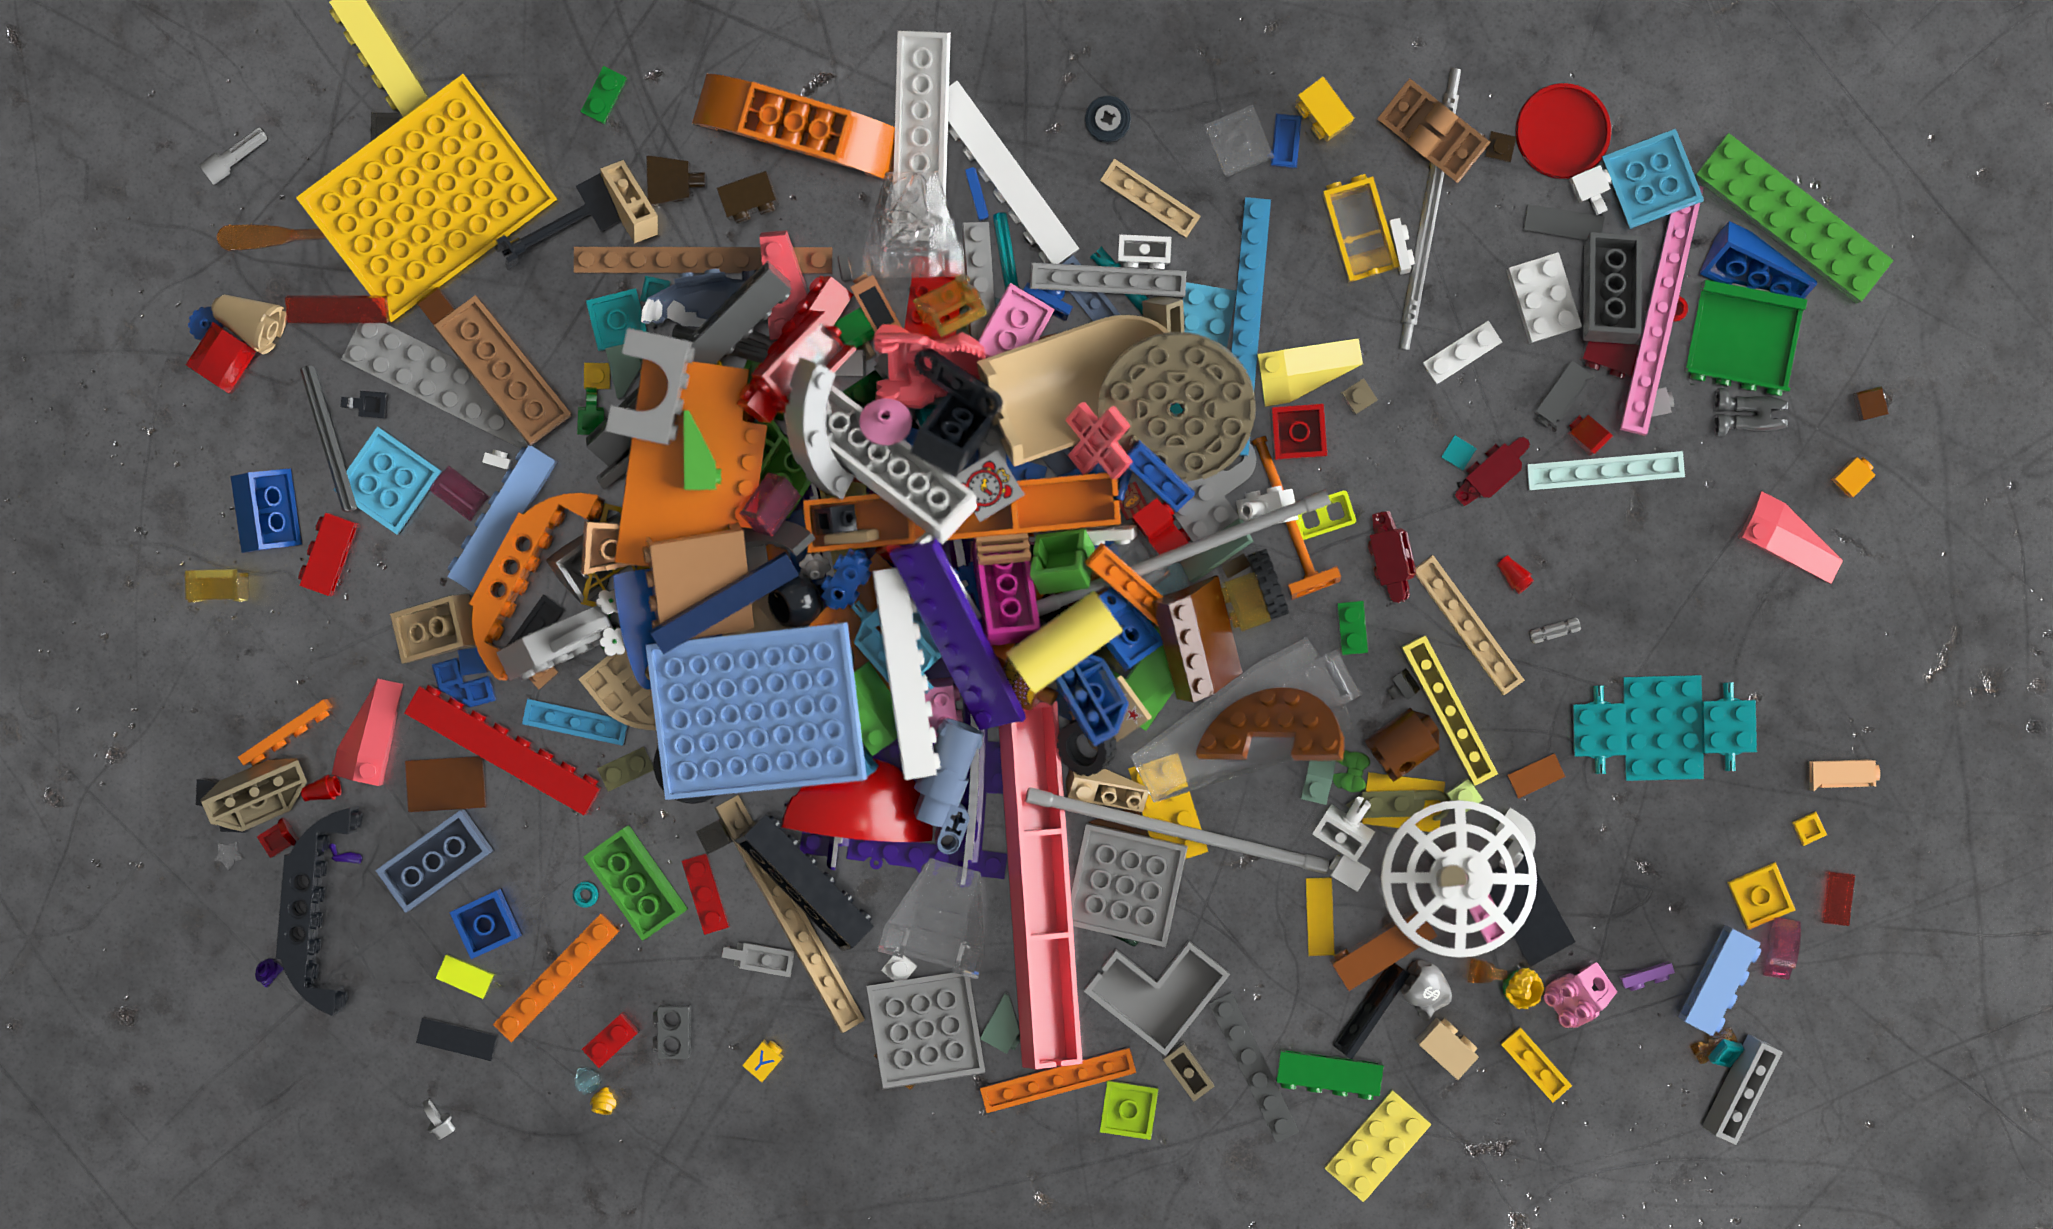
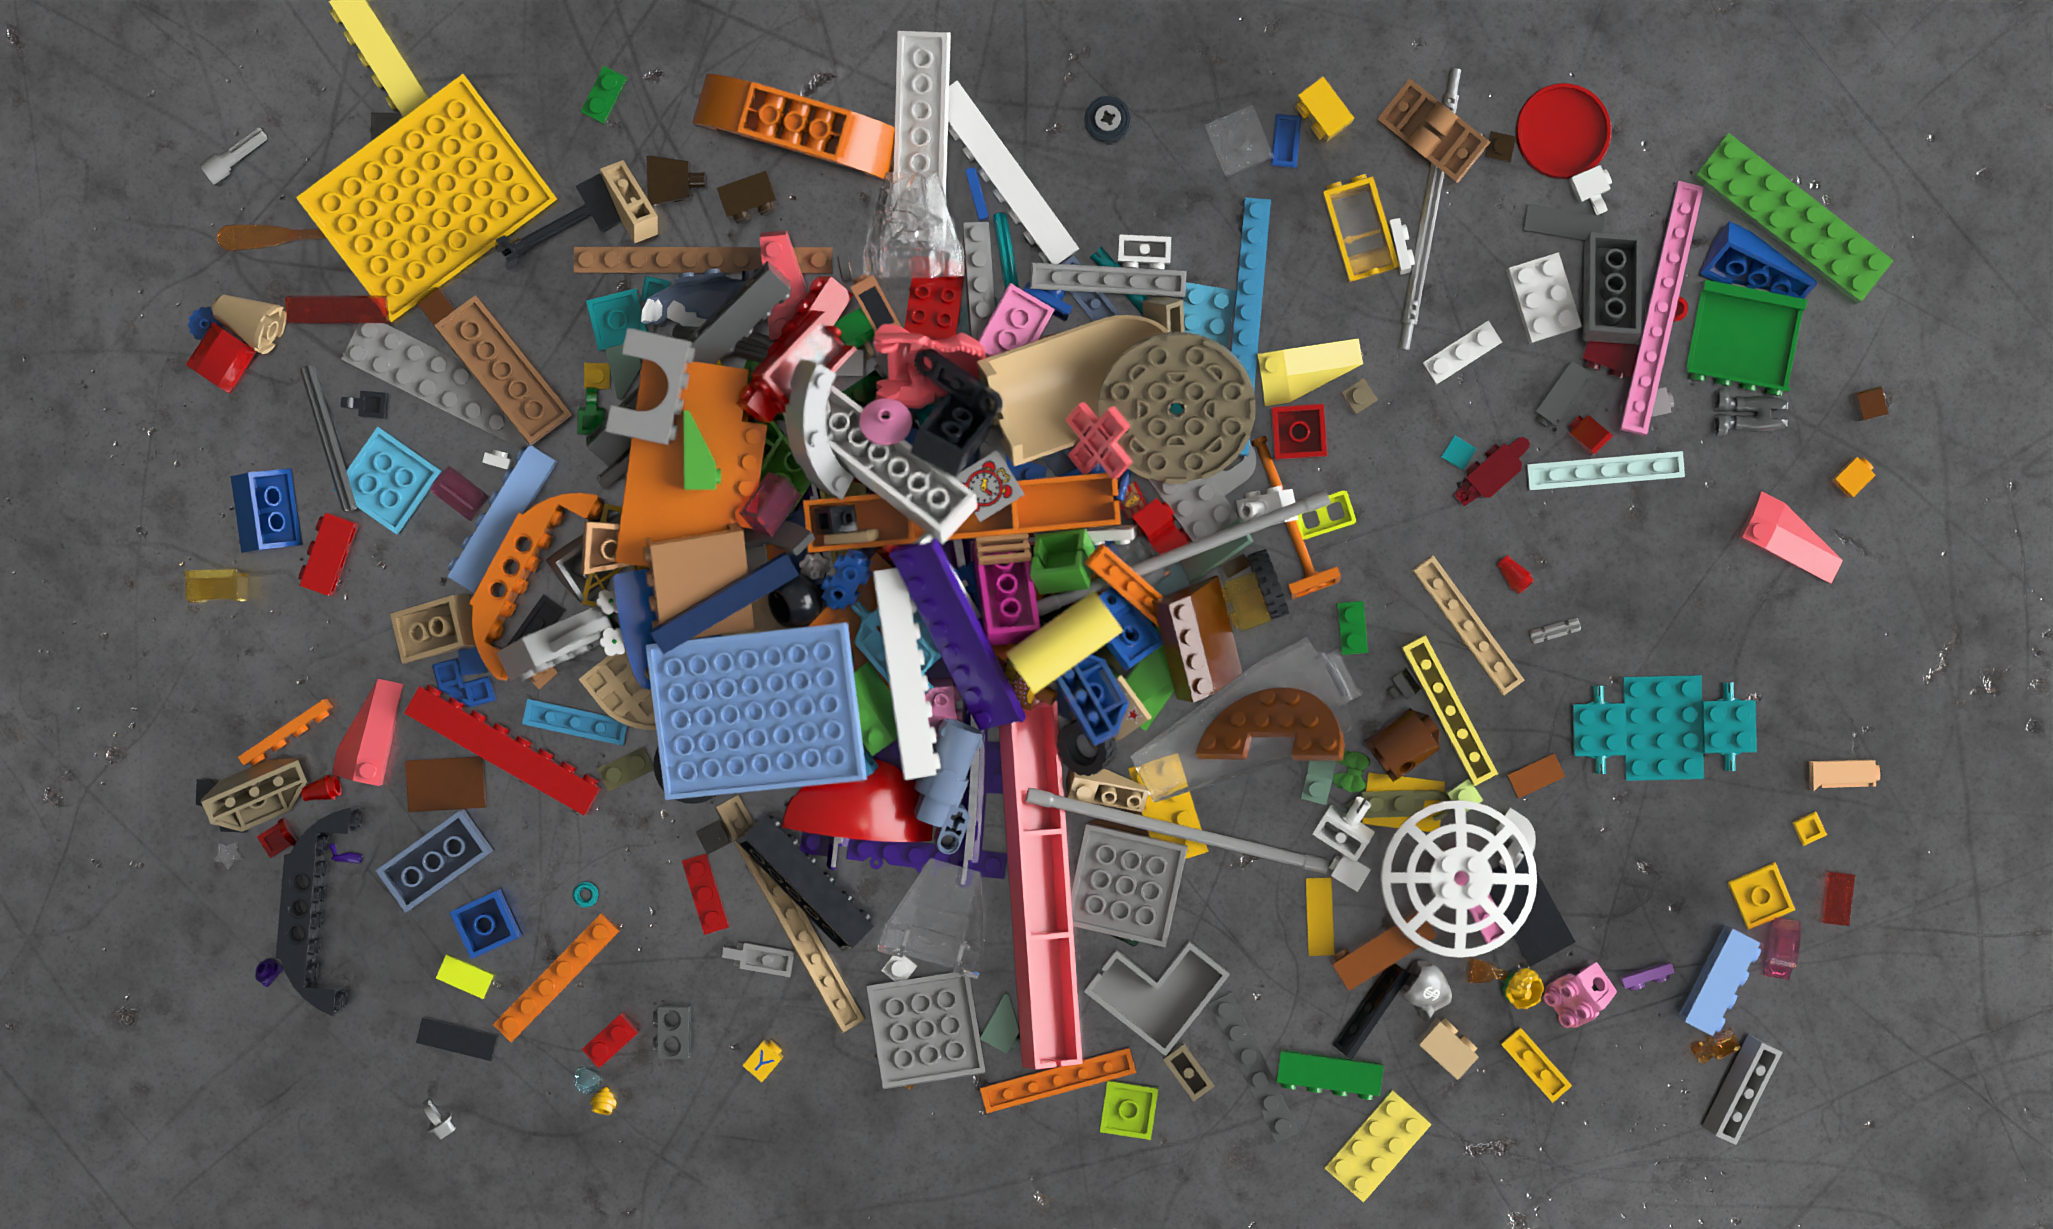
(635, 882): bright green slope -> none
(947, 299): clear yellow piece -> none
(1150, 198): tan plate -> none
(1159, 476): blue tile -> none
(1392, 556): dark red hinge -> none
(1451, 876): dark tan brick -> none
(1653, 178): medium azure plate -> none
(1726, 1053): teal tile -> none

